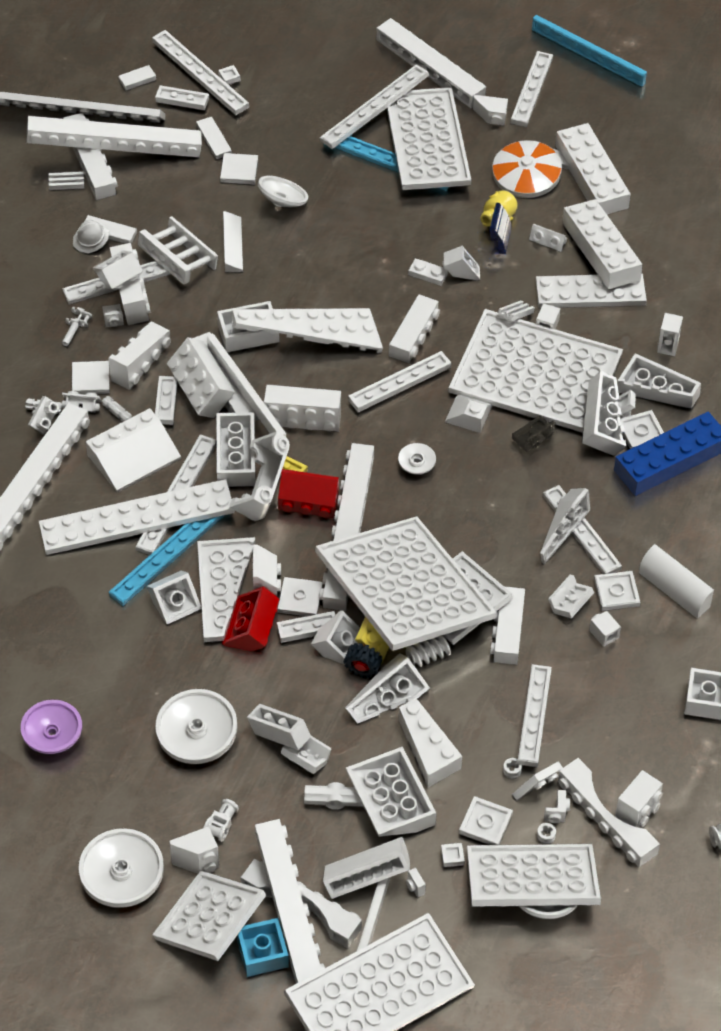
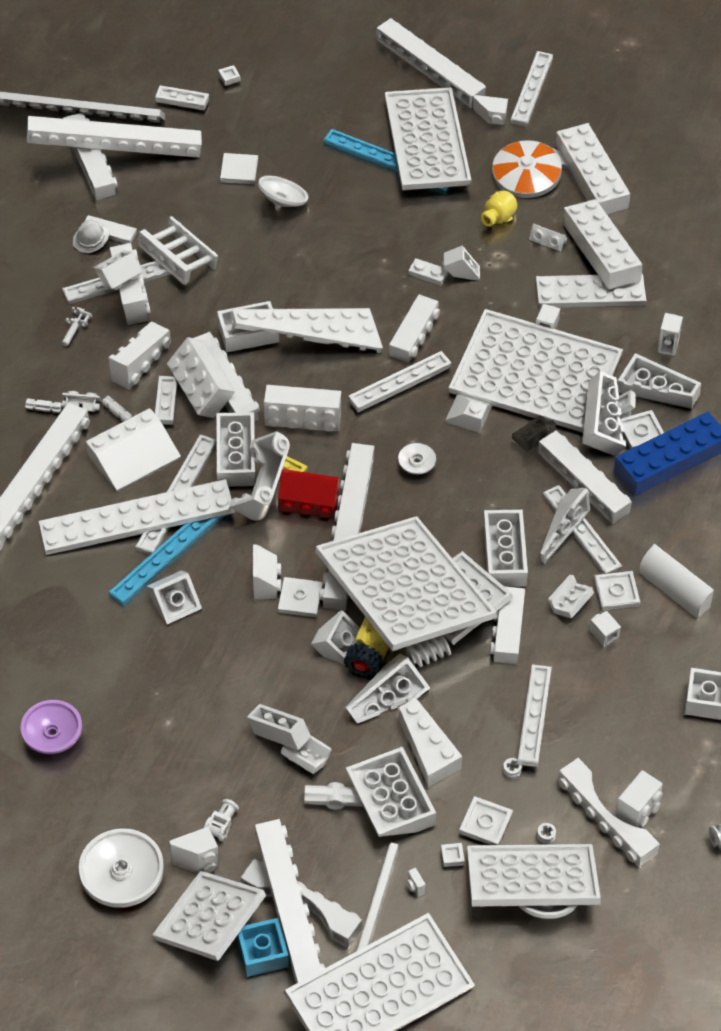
(43, 415): white hips -> none
(66, 180): white tile -> none
(91, 377): white tile -> none
(113, 315): white bracket -> none
(137, 77): white tile -> none
(196, 726): white dish -> none
(200, 72): white plate -> none
(213, 137): white tile -> none
(221, 576): white wing -> none
(232, 243): white slope -> none
(243, 385): white tile -> none
(251, 620): red slope -> none
(302, 627): white plate -> none
(366, 868): white brick -> none
(374, 106): white tile -> none
(500, 228): clear blue slope -> none
(505, 546): none -> white brick
(516, 311): white tile -> none
(538, 780): white wing -> none
(558, 814): white bracket -> none
(582, 474): none -> white brick
(589, 50): medium azure tile -> none

